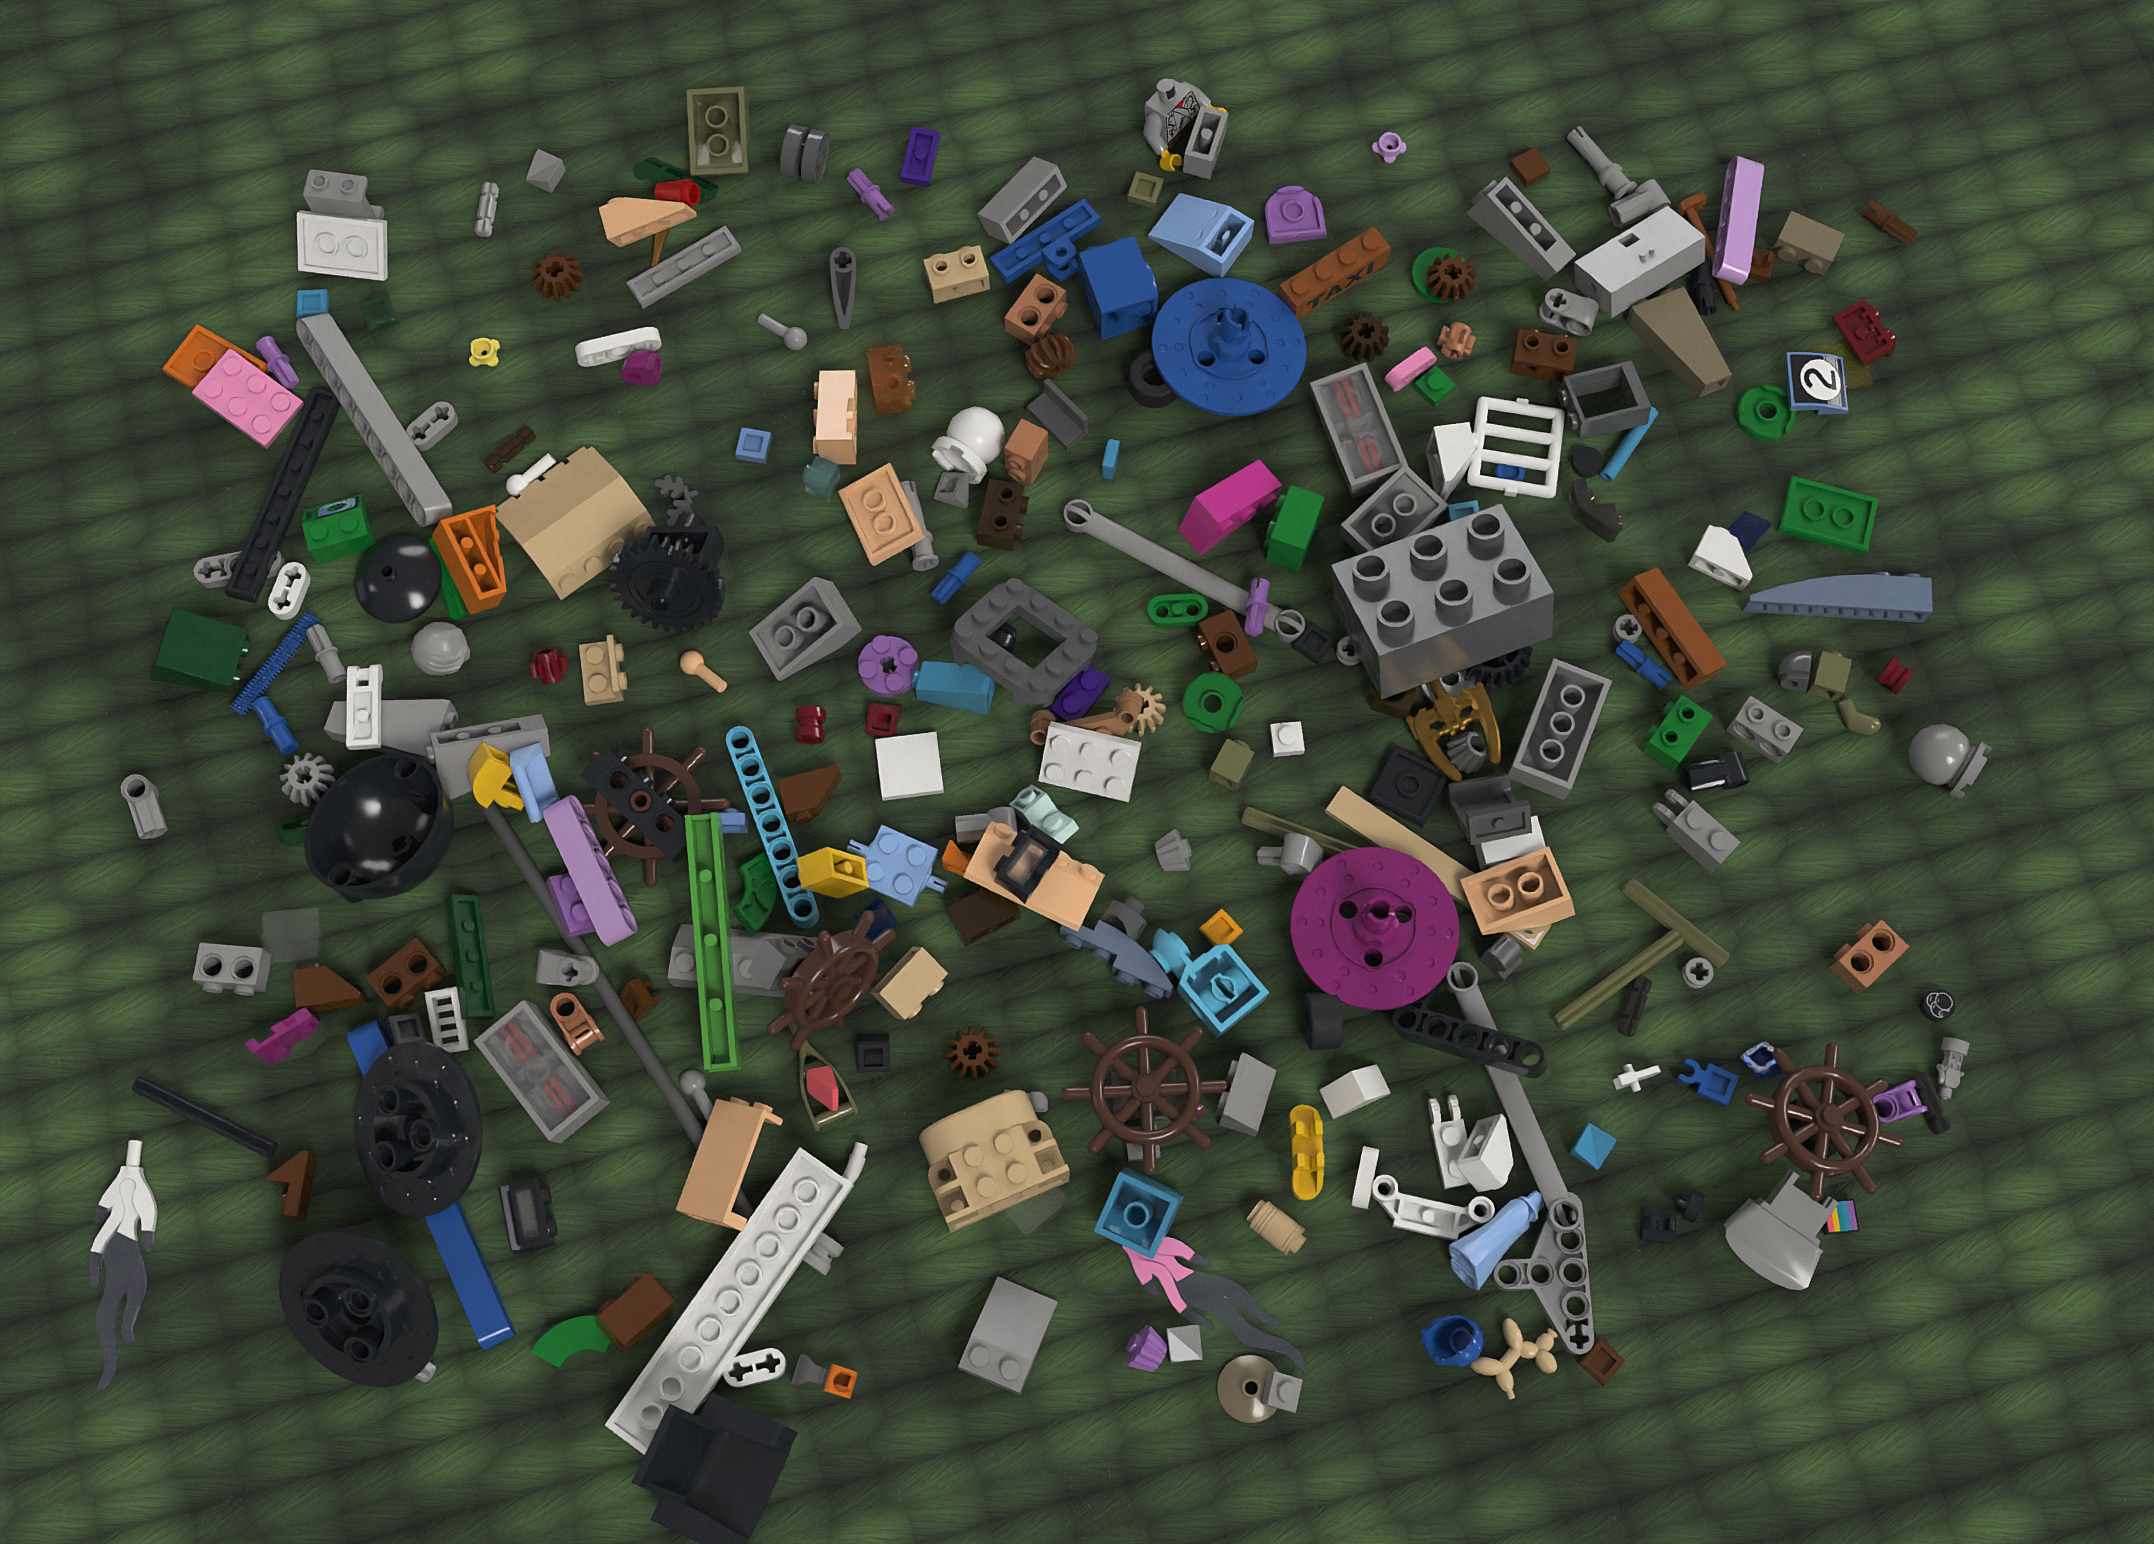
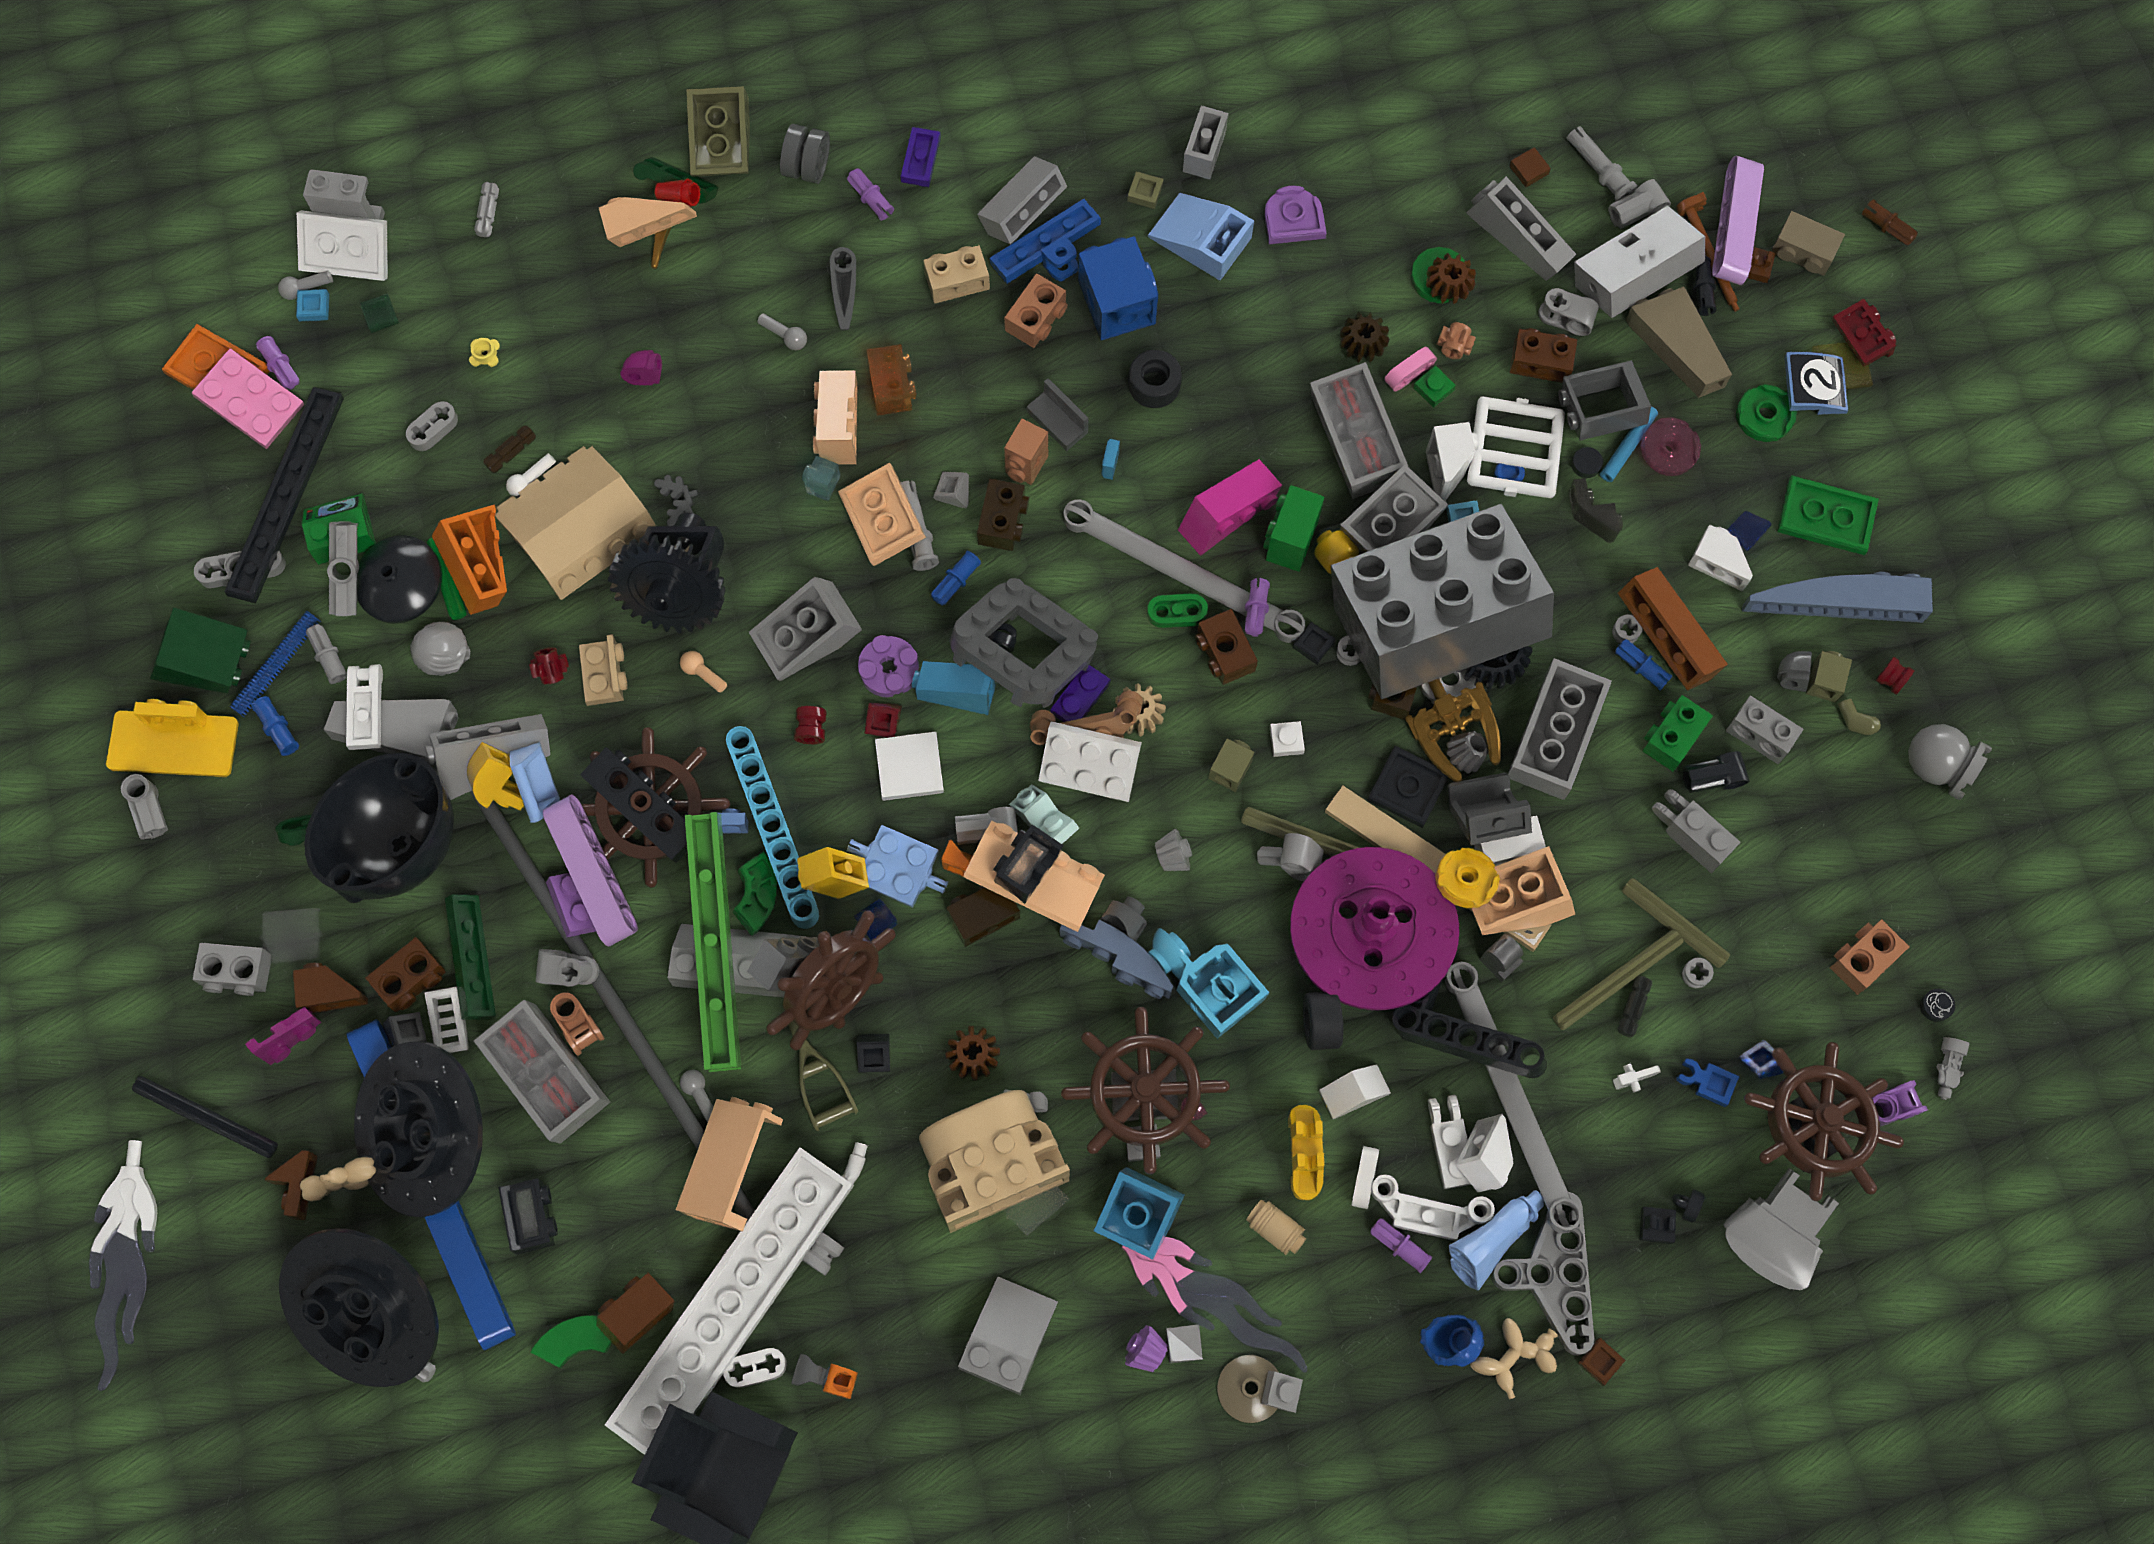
(172, 740): none -> yellow bracket
(285, 589): white beam -> none
(289, 285): none -> light grey bar
(310, 767): light grey gear -> none
(342, 587): none -> light grey piece
(352, 1177): none -> tan piece
(374, 419): light grey beam -> none
(545, 171): light grey slope -> none
(557, 276): reddish brown gear -> none
(617, 346): white beam -> none
(637, 998): reddish brown tile -> none
(683, 267): light grey tile -> none
(753, 445): medium blue plate -> none
(808, 793): reddish brown slope -> none
(823, 1086): coral slope -> none
(909, 983): tan brick -> none
(971, 442): white tile -> none
(1050, 356): reddish brown gear -> none
(1170, 116): light grey torso -> none
(1213, 684): green tile -> none
(1220, 929): light orange tile -> none
(1226, 328): blue piece -> none
(1247, 1098): light grey slope -> none
(1334, 548): none -> yellow head
(1335, 273): dark orange brick -> none
(1392, 140): lavender plate -> none
(1400, 1245): none -> medium lavender axle
(1476, 868): none -> yellow plate
(1592, 1146): dark azure slope -> none
(1679, 437): none -> clear pink plate
(1842, 1219): tile -> none
(1929, 1098): pearl dark grey axle -> none

